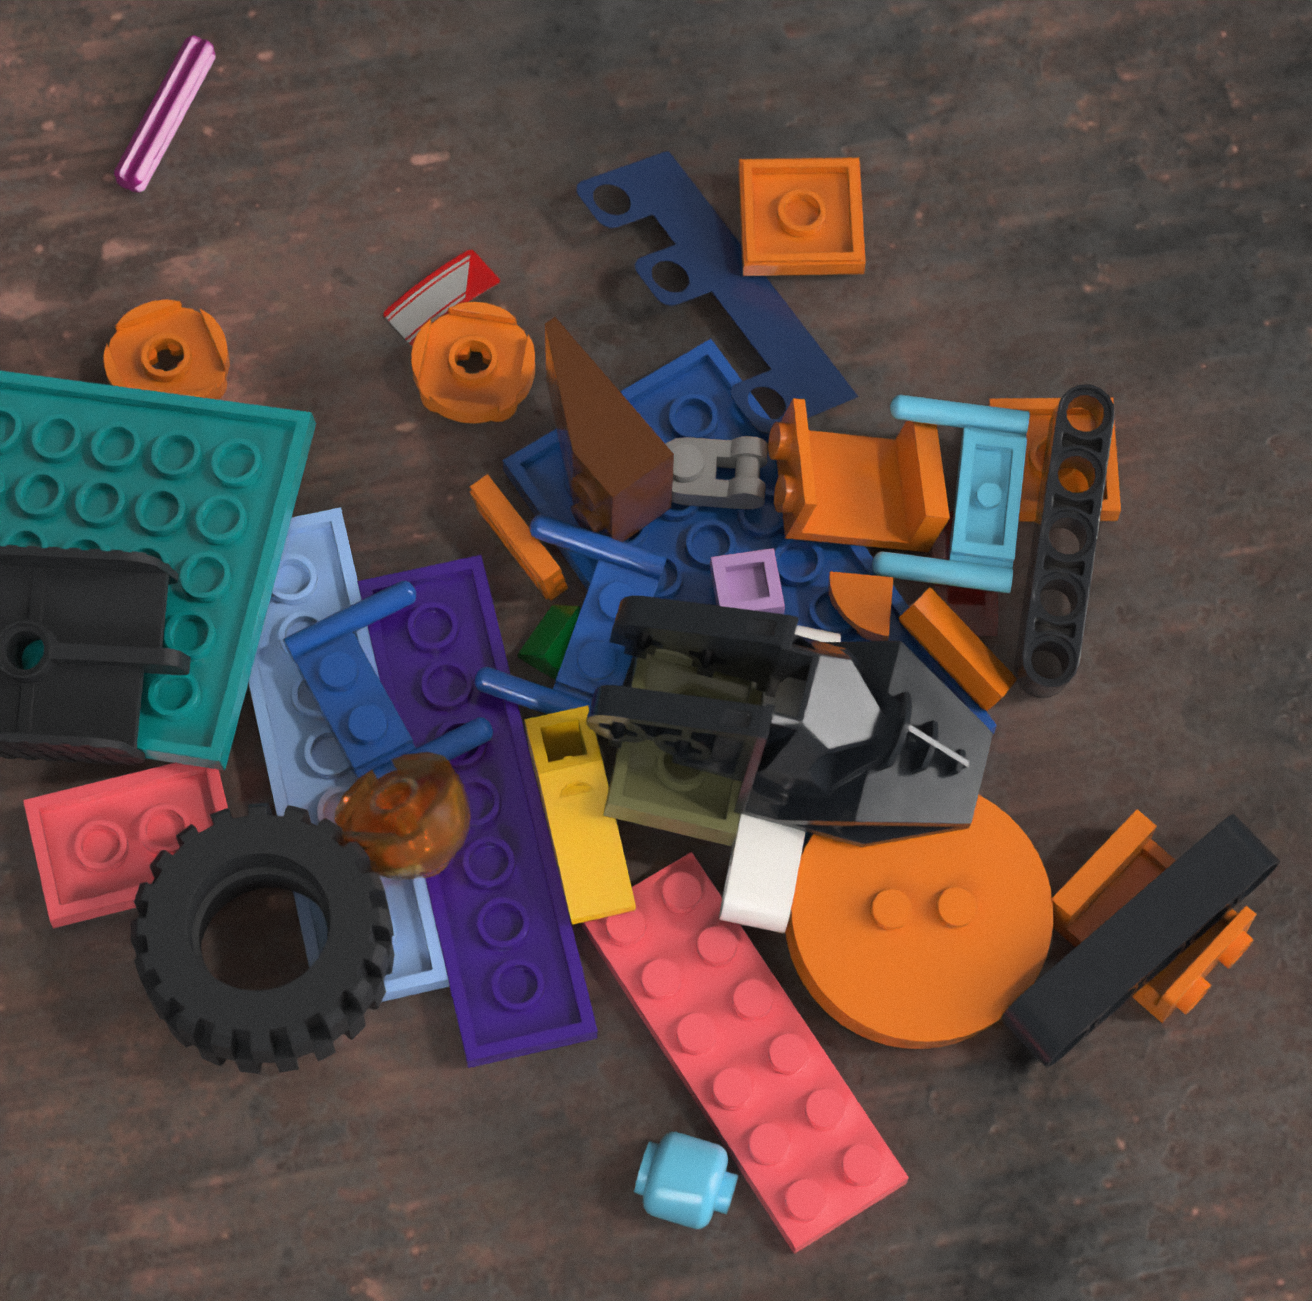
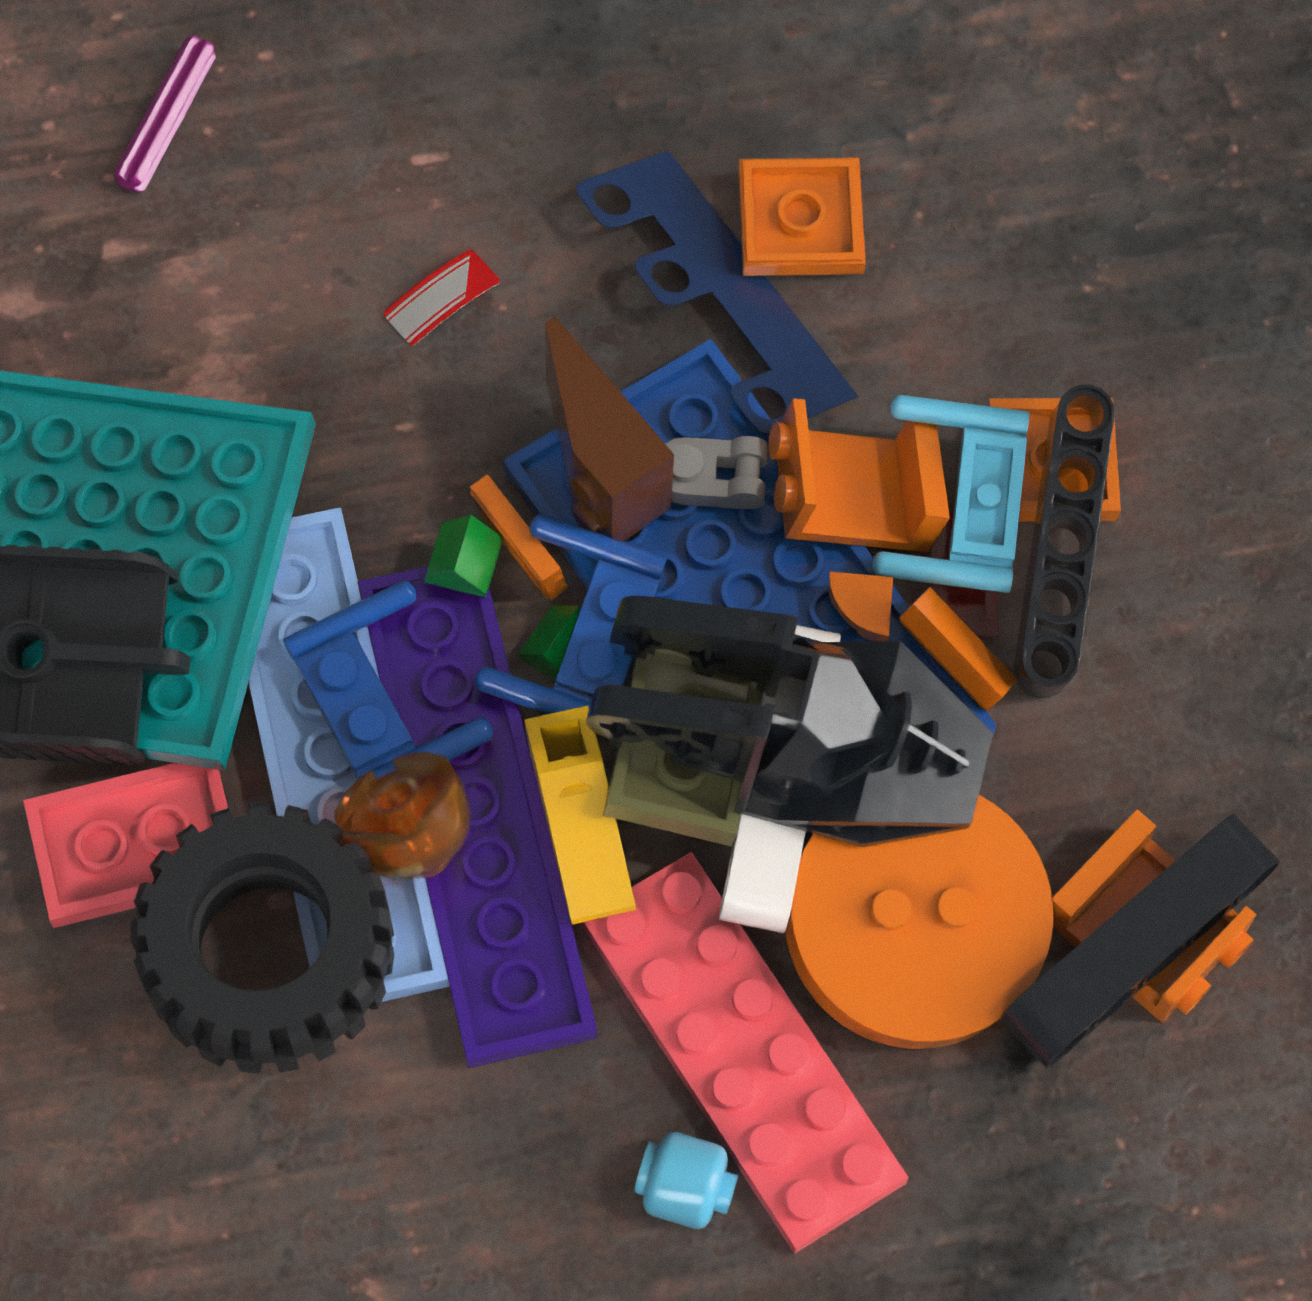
(183, 332): orange plate -> none
(464, 556): none -> green slope
(482, 395): orange plate -> none
(748, 581): lavender plate -> none

